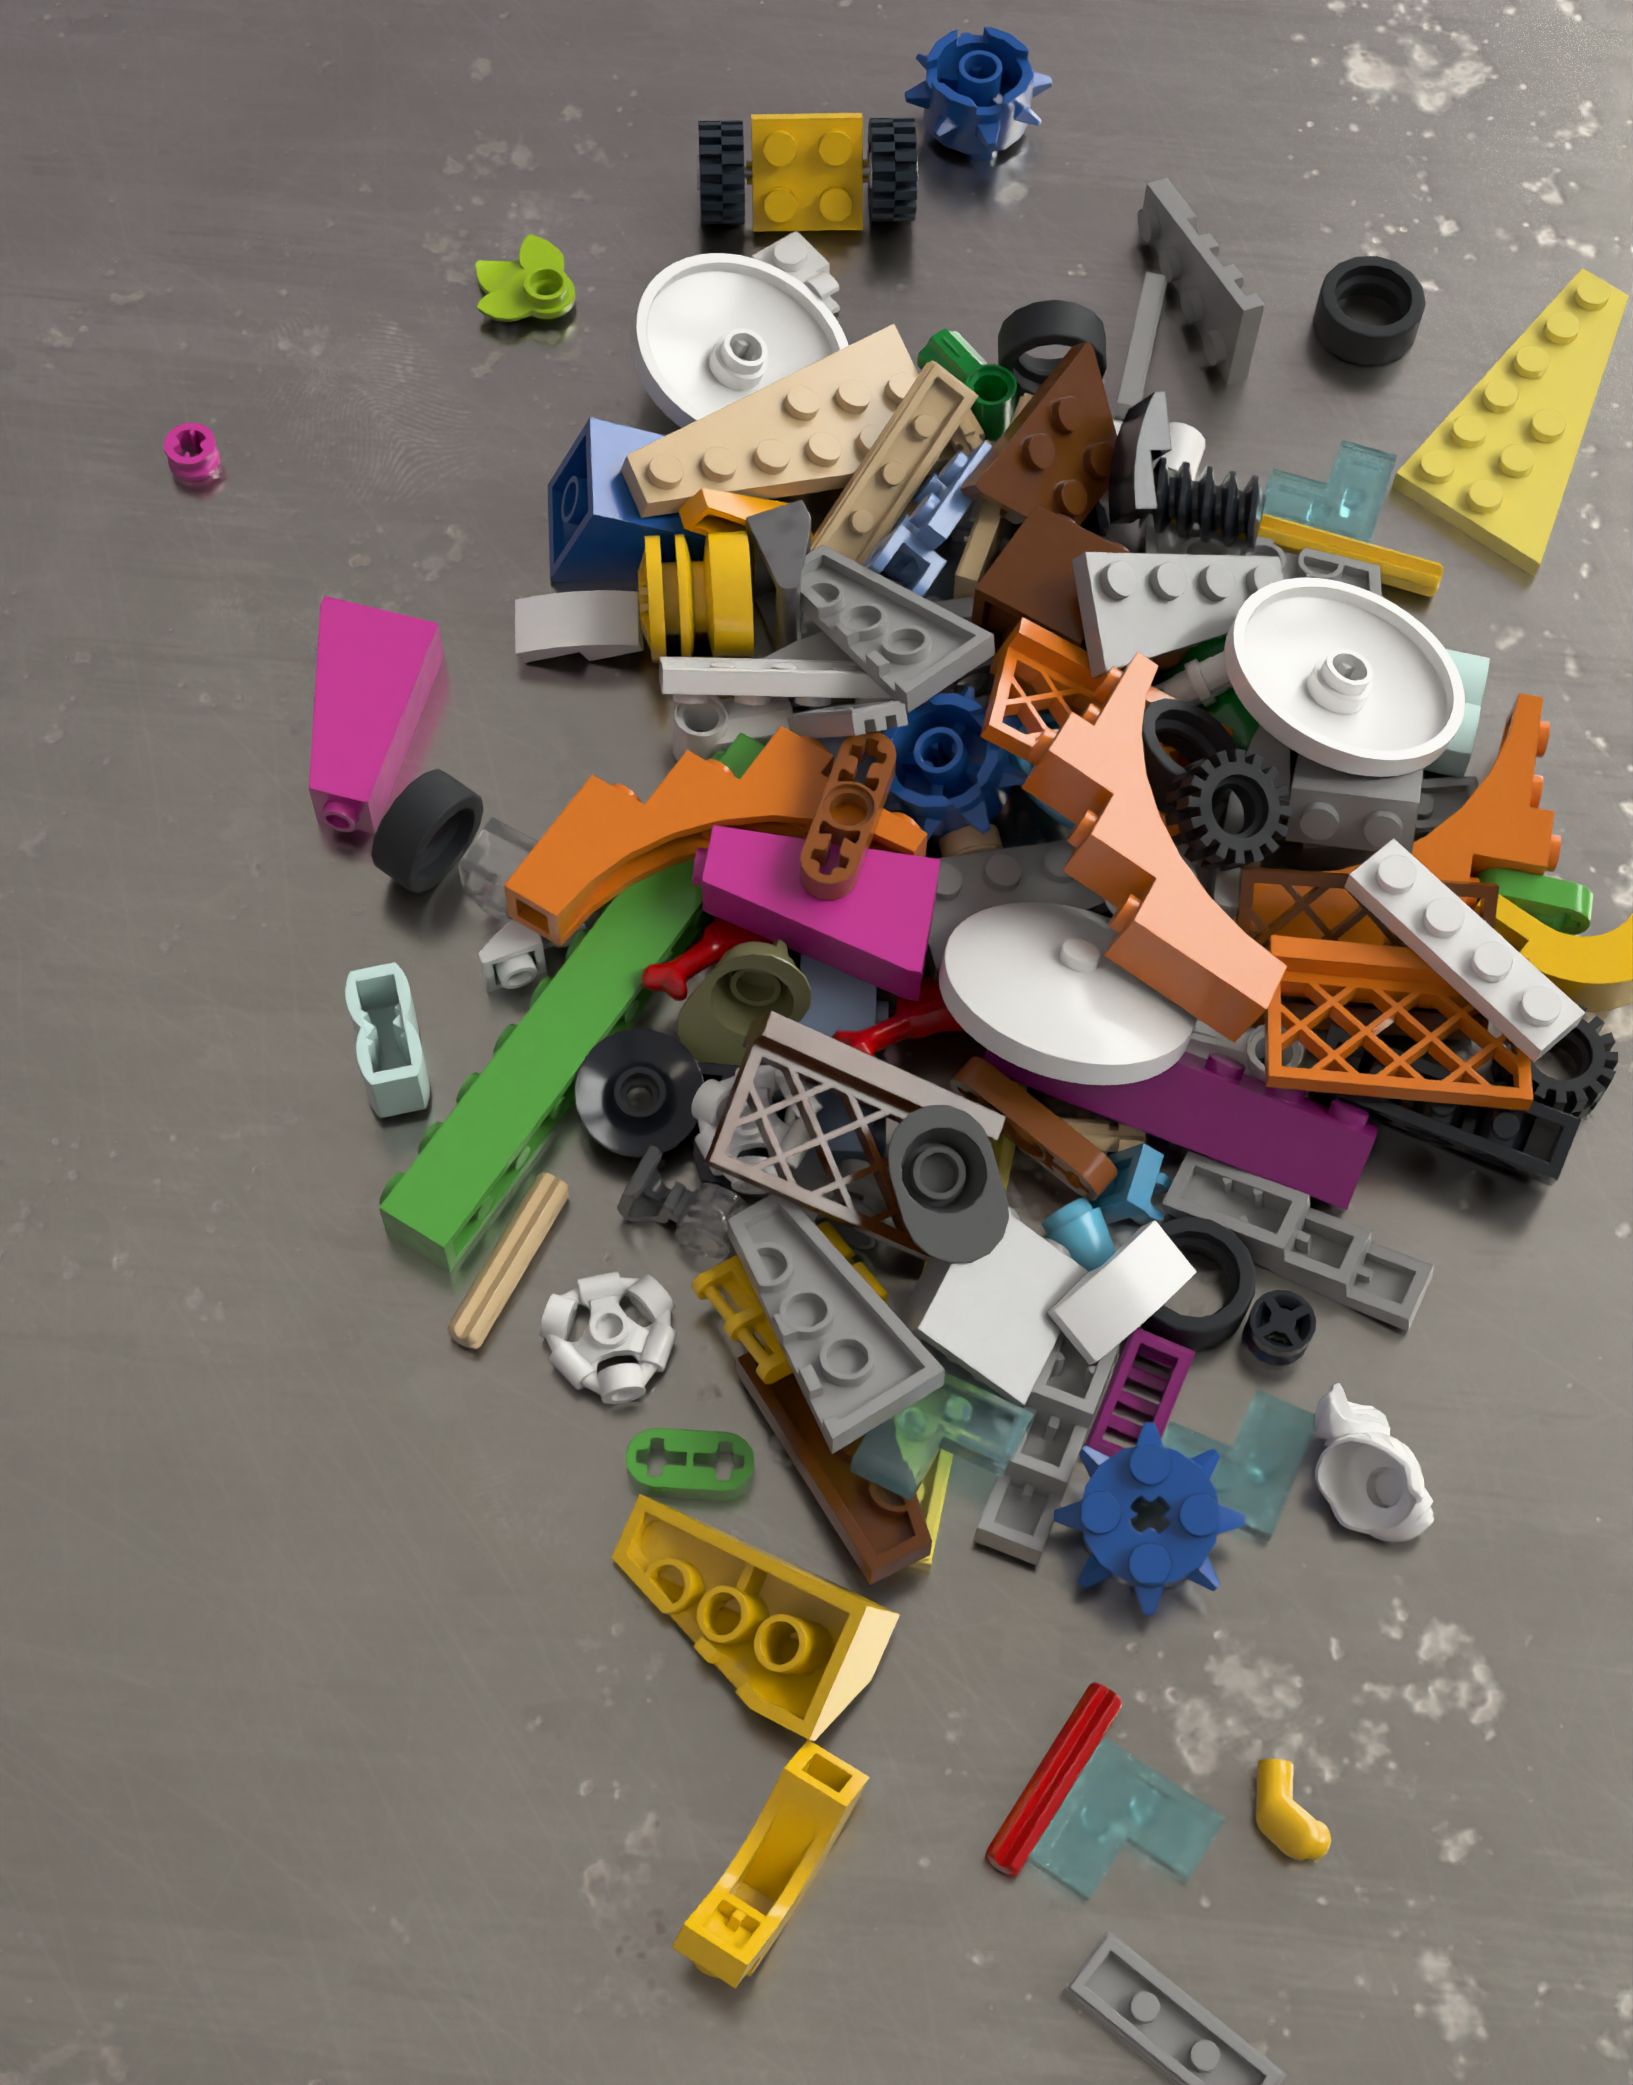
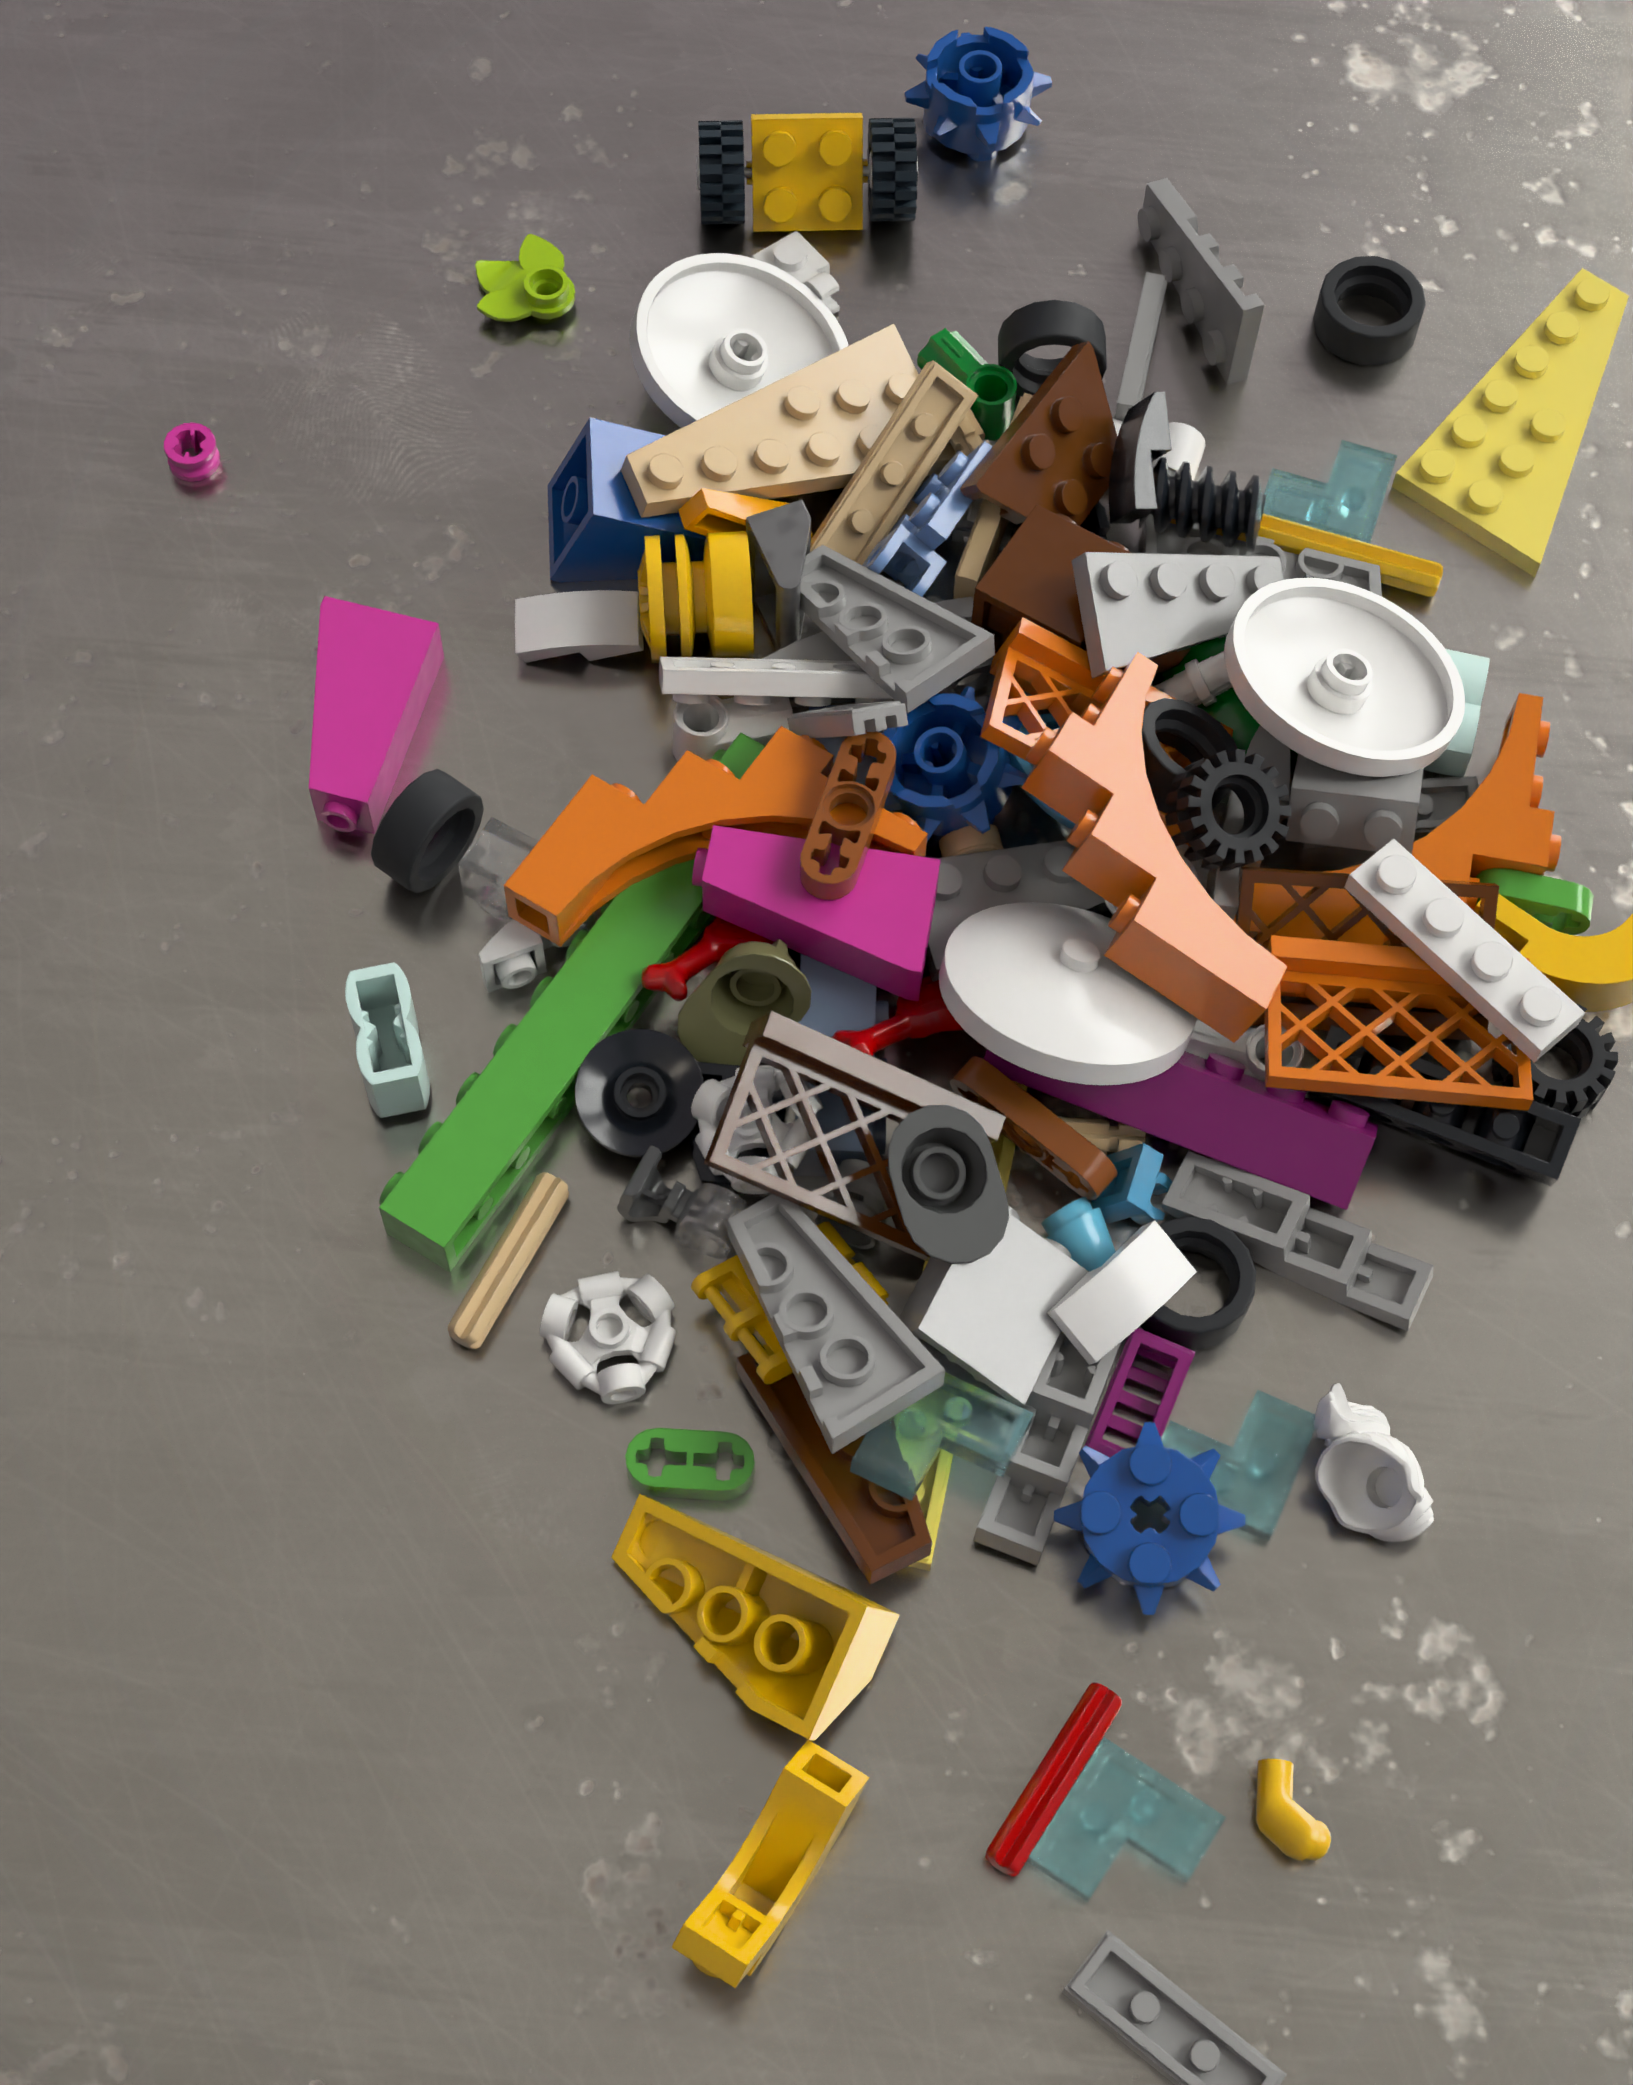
(1285, 1316): black wheel -> none

